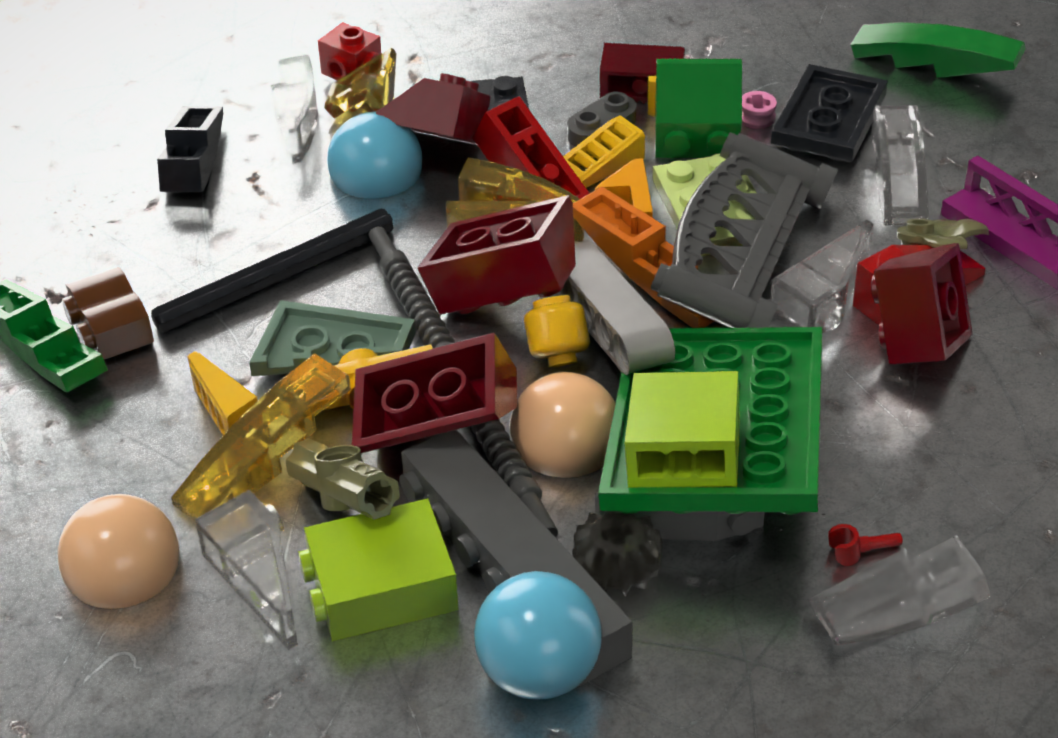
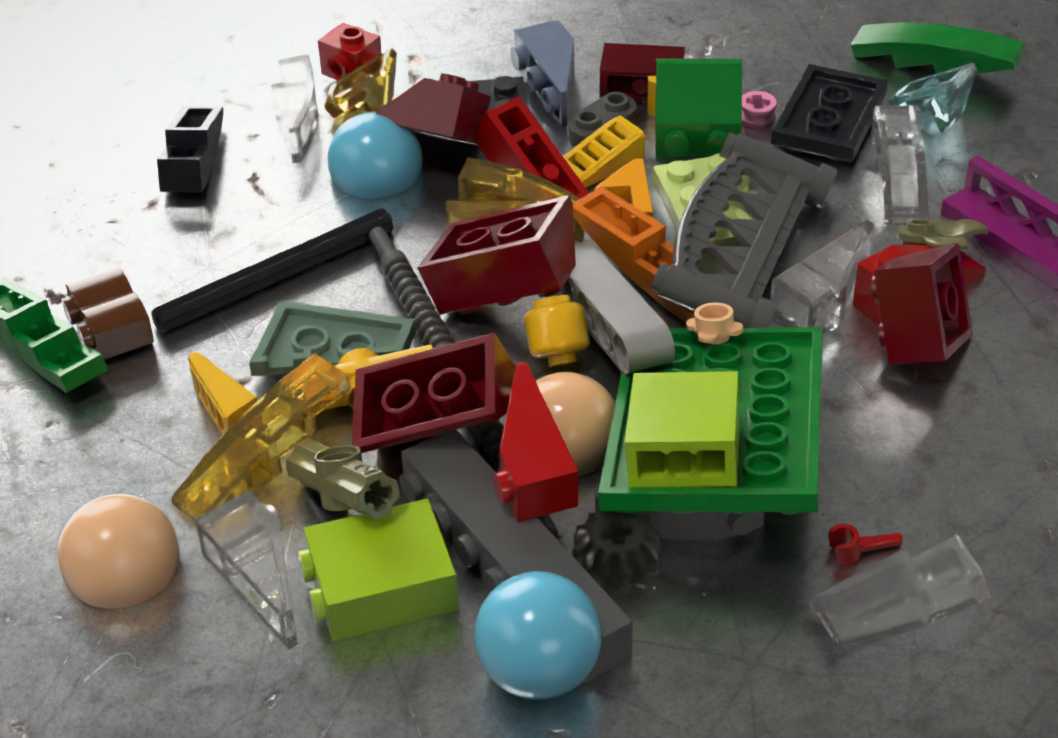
(534, 460): none -> red slope
(547, 62): none -> sand blue slope
(714, 323): none -> light nougat plate
(940, 93): none -> clear light blue slope

